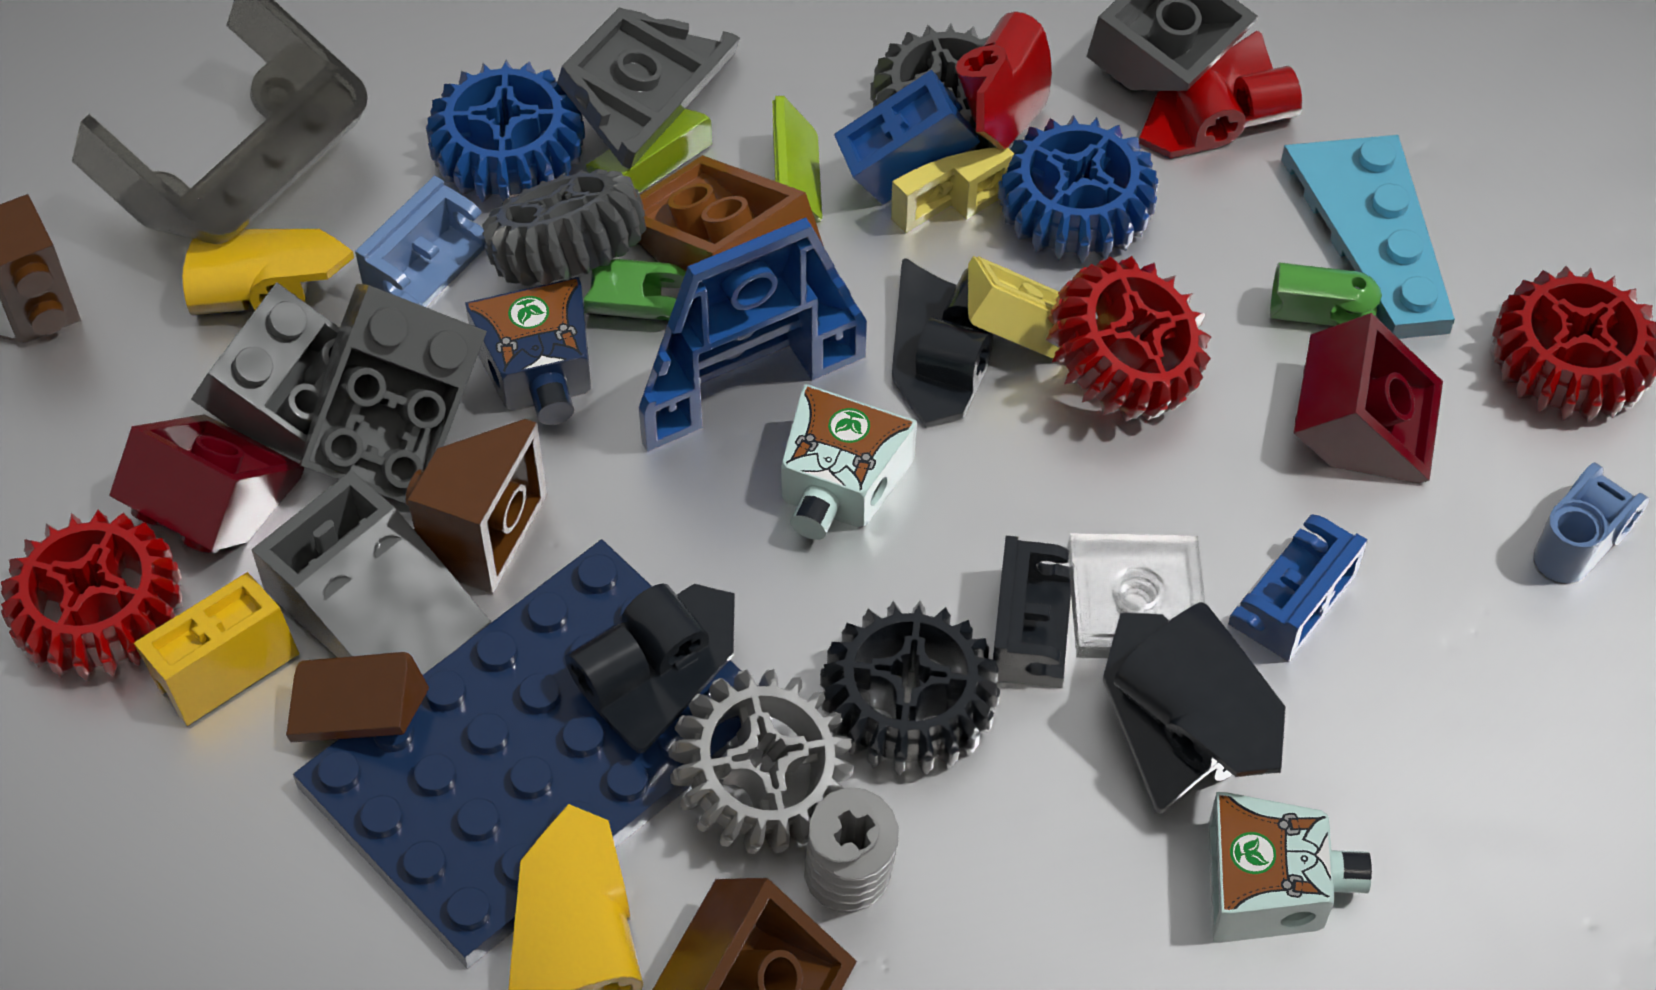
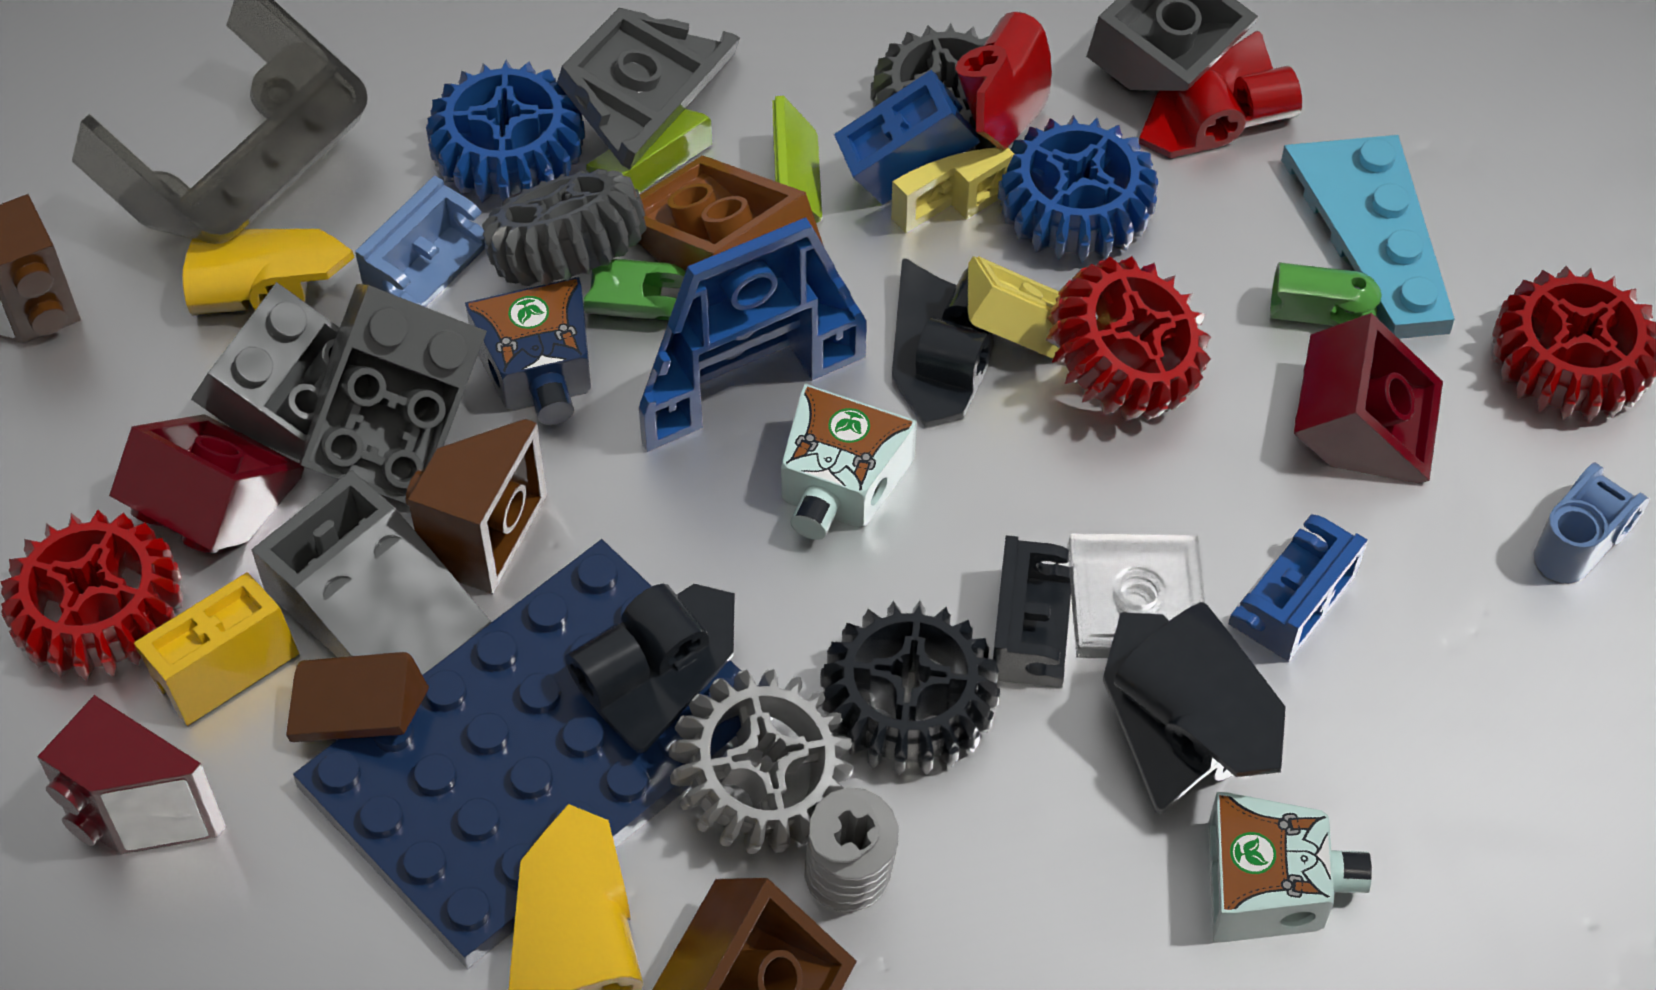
(127, 784): none -> dark red slope

